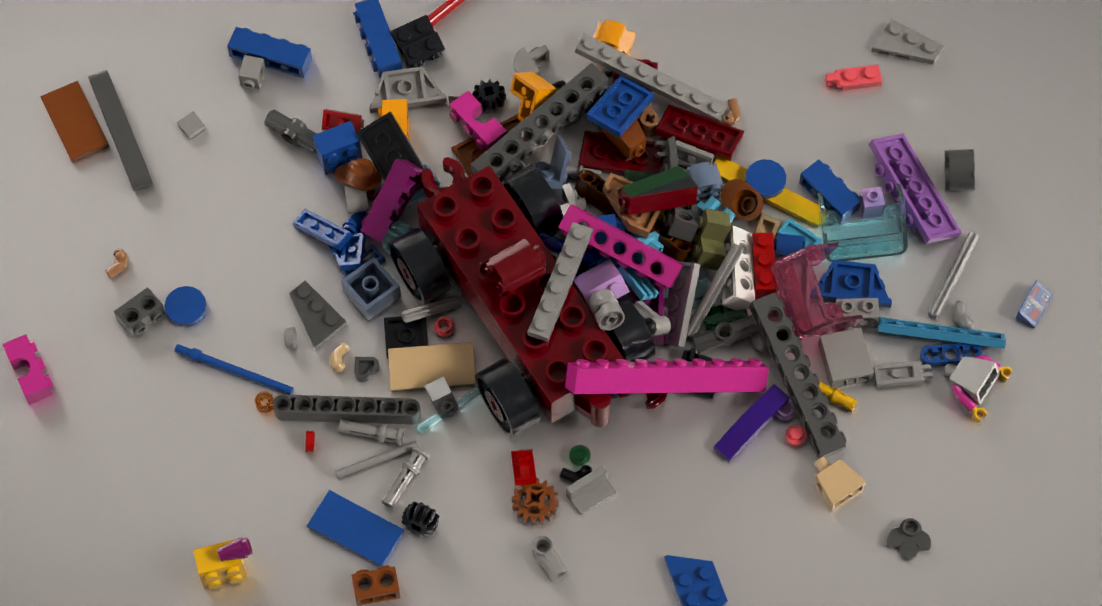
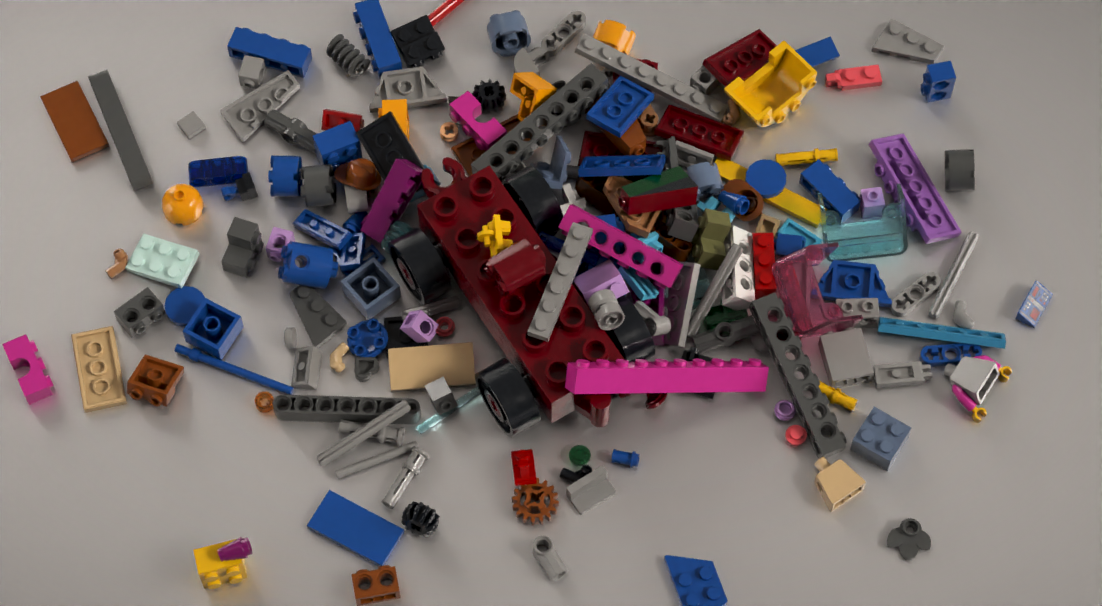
(98, 369): none -> tan tile
(154, 380): none -> dark orange plate
(162, 260): none -> light aqua plate
(182, 204): none -> light orange cylinder
(213, 328): none -> blue brick
(216, 171): none -> clear blue beam
(243, 247): none -> dark grey brick
(244, 187): none -> black piece
(251, 110): none -> light grey wing
(278, 237): none -> lavender brick
(285, 176): none -> blue brick
(306, 368): none -> light grey slope
(309, 443): red tile -> none
(314, 261): none -> blue cylinder
(318, 185): none -> dark grey brick
(347, 56): none -> dark grey piece
(363, 433): none -> light grey axle
(367, 338): none -> blue dish
(412, 324): none -> lavender brick
(450, 137): none -> light nougat bush
(493, 234): none -> yellow hips
(508, 33): none -> sand blue brick
(566, 25): none -> light grey beam
(622, 165): none -> blue tile
(625, 458): none -> blue pin
(704, 75): none -> light grey brick
(736, 203): none -> blue cone
(740, 58): none -> dark red tile
(751, 422): dark purple slope -> none
(774, 87): none -> yellow cylinder
(807, 157): none -> yellow pin
(819, 52): none -> blue hinge
(880, 438): none -> sand blue brick
(918, 286): none -> light grey beam
(938, 81): none -> blue brick

